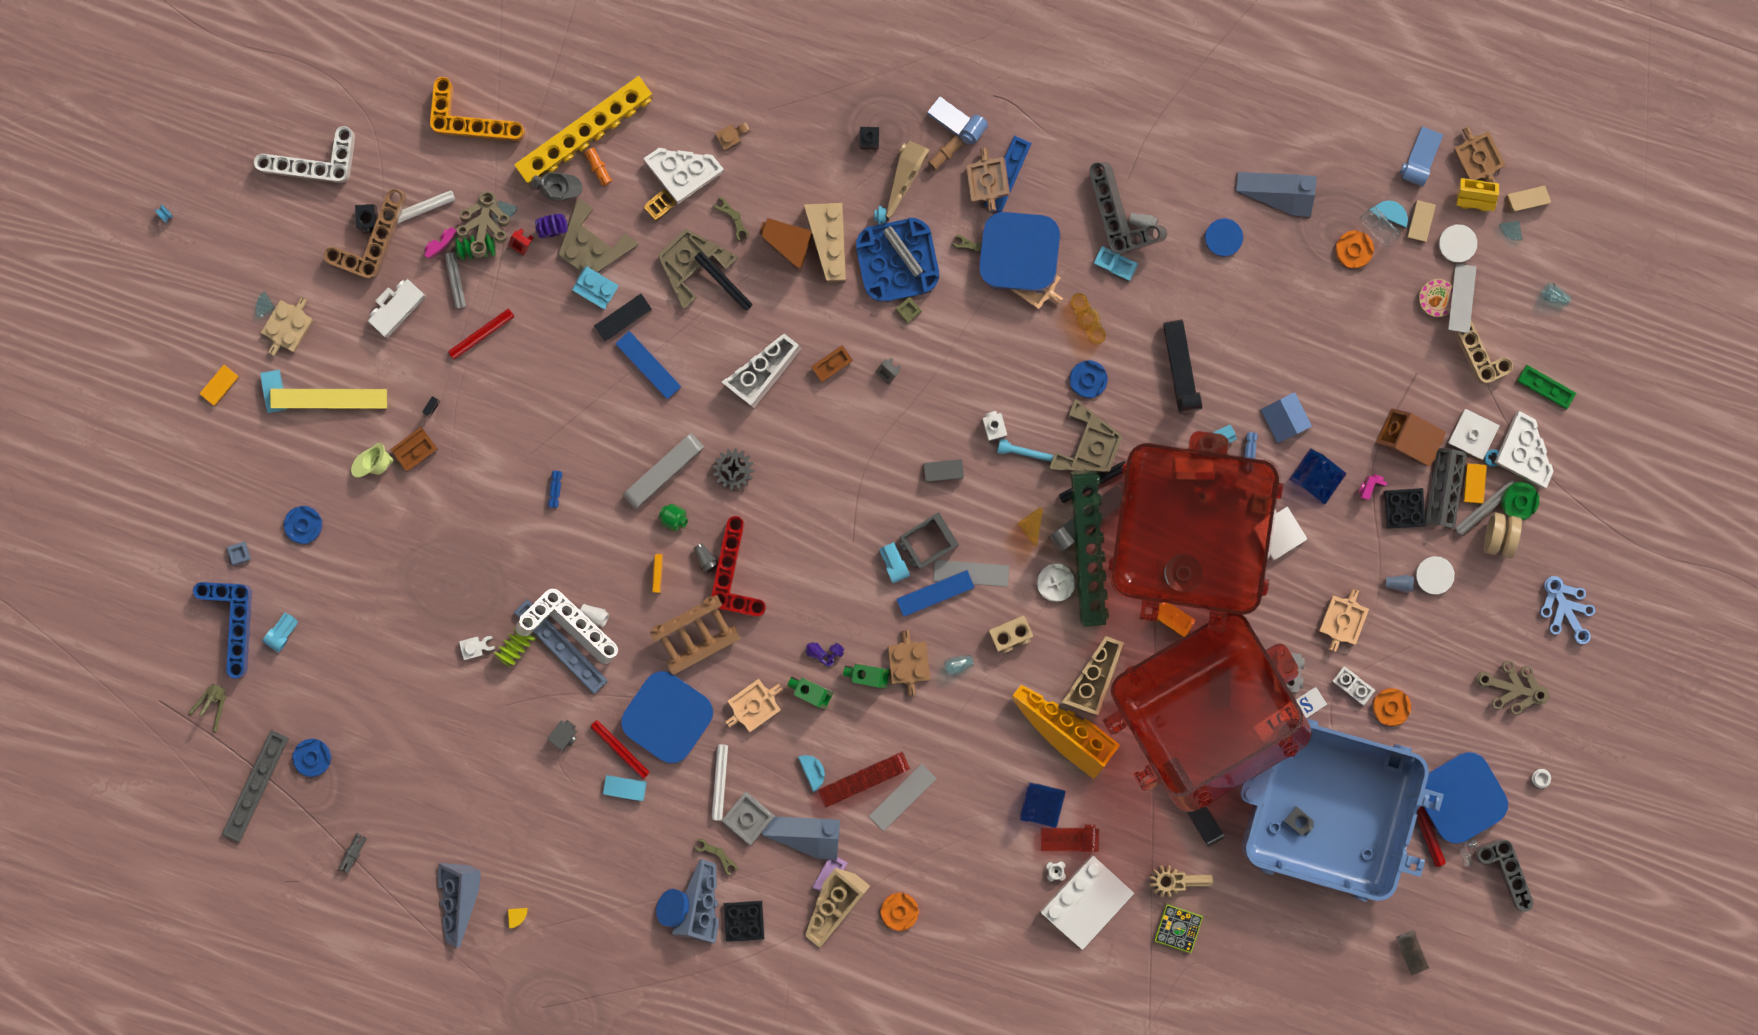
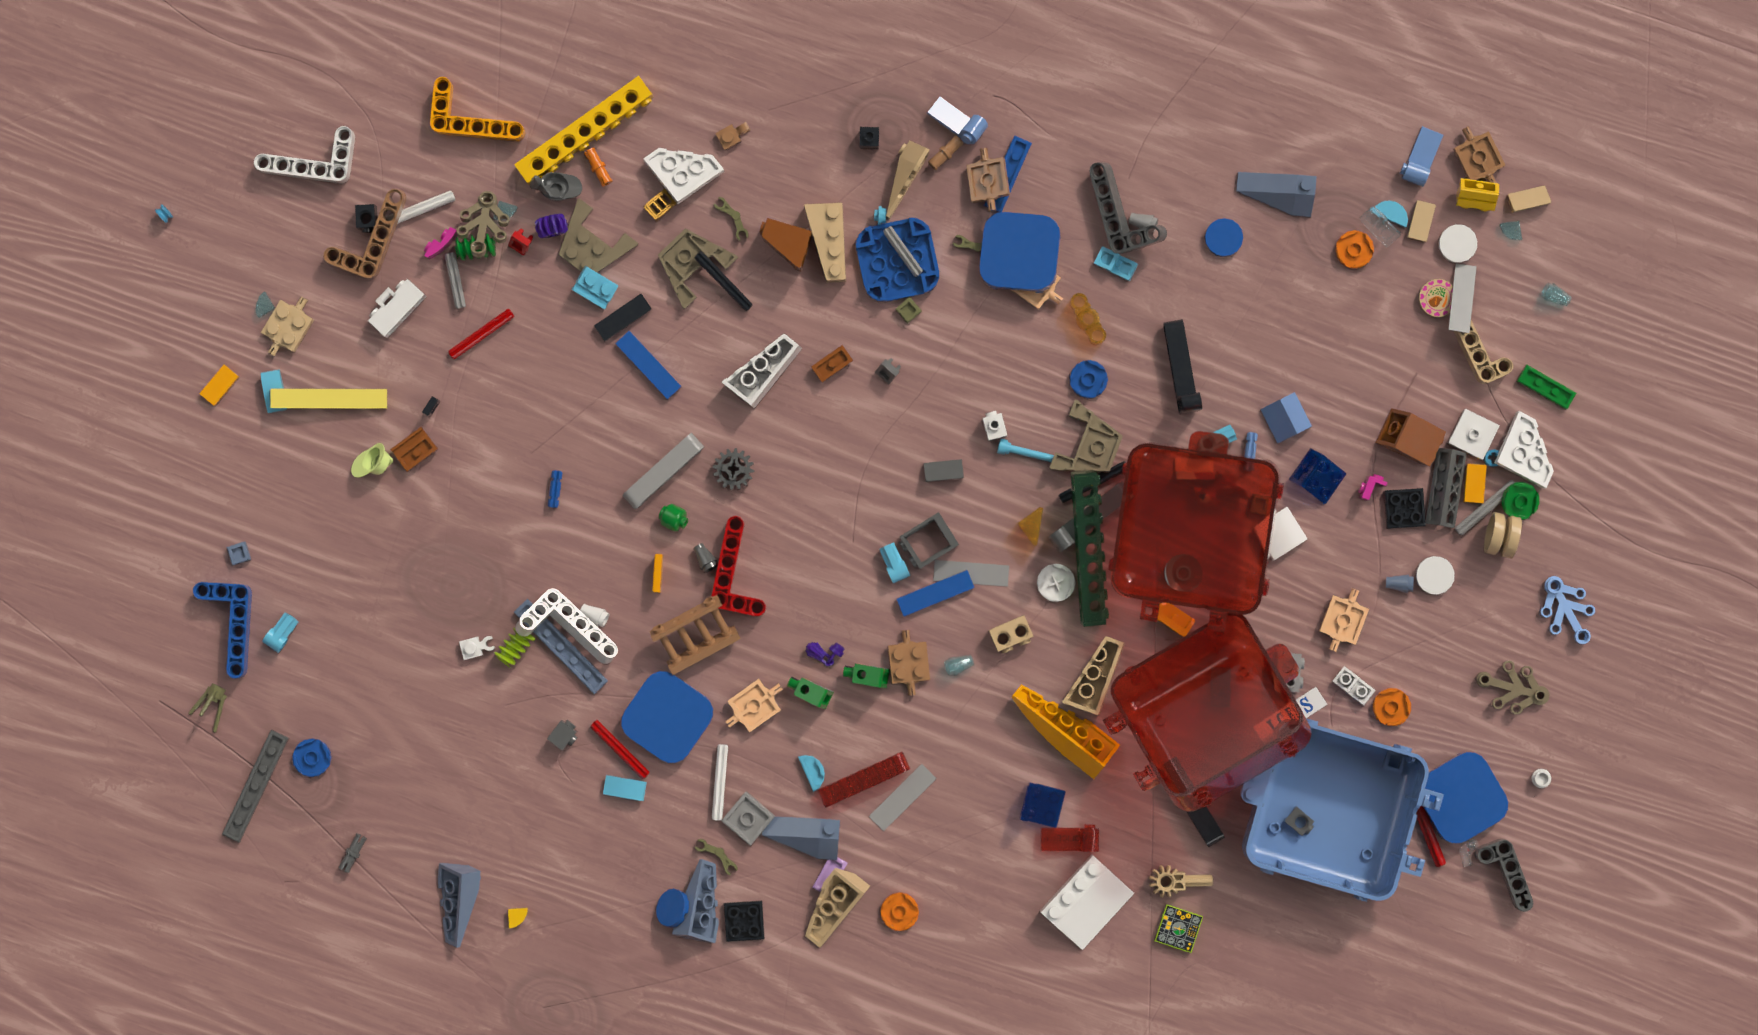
(303, 524): blue tile -> none
(1057, 866): white plate -> none
(1412, 952): clear smoke slope -> none

